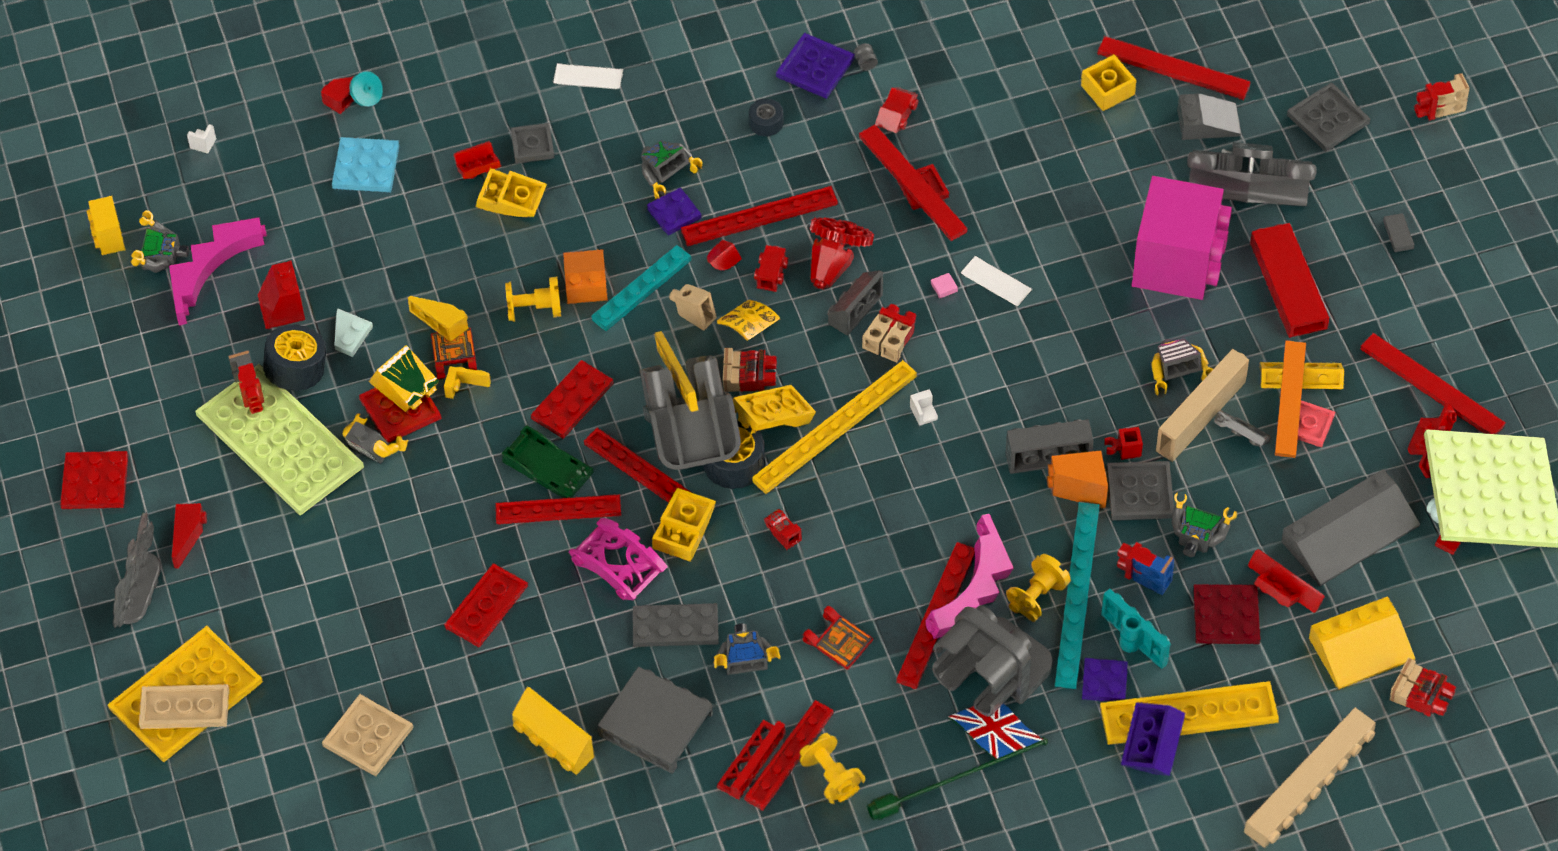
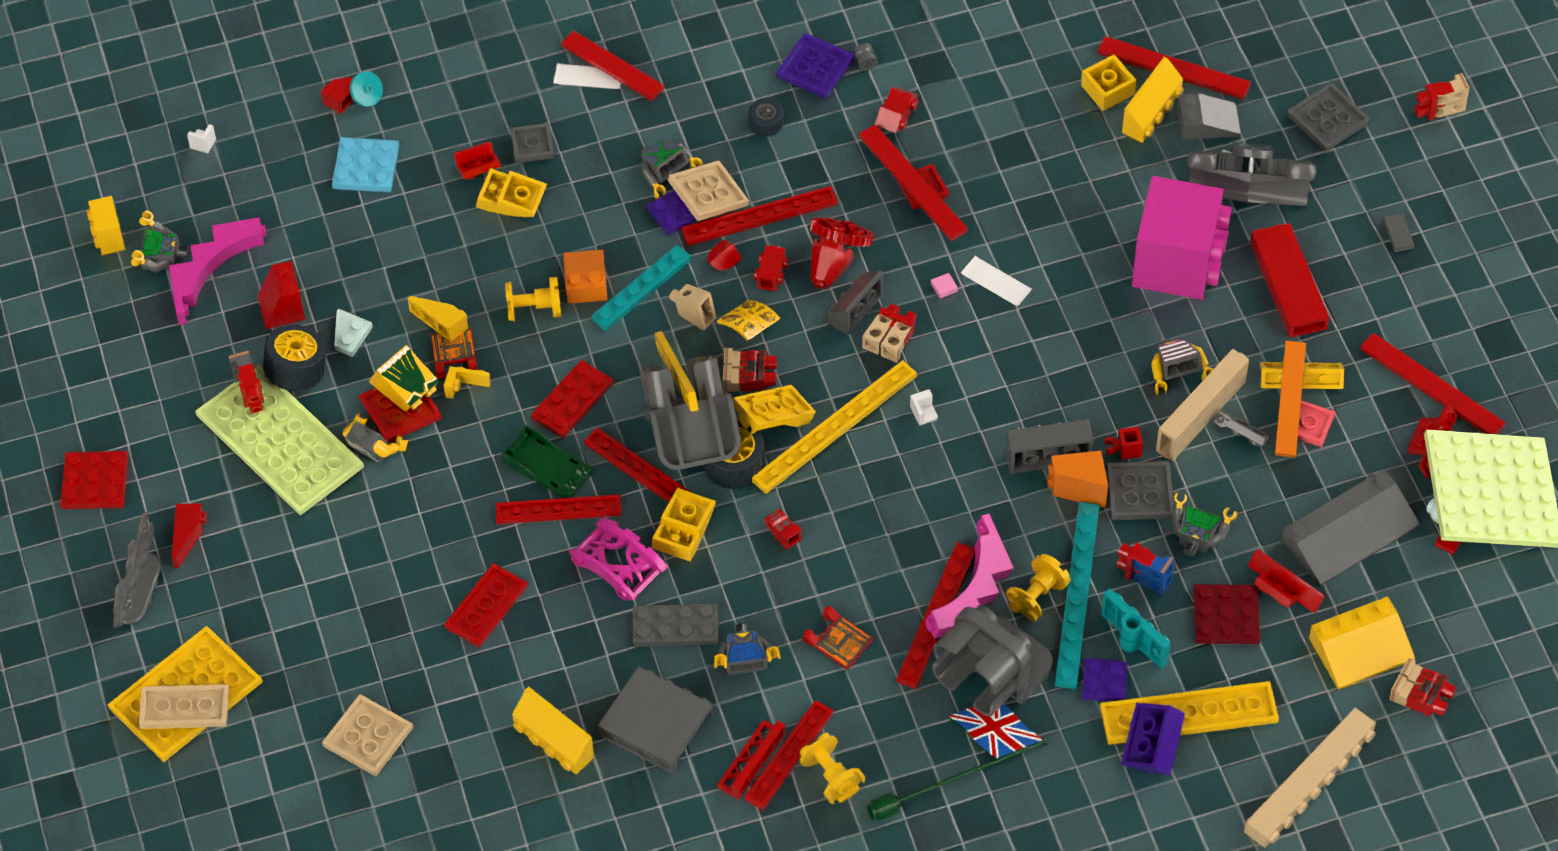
(613, 66): none -> red tile
(708, 190): none -> tan plate
(1152, 101): none -> yellow slope

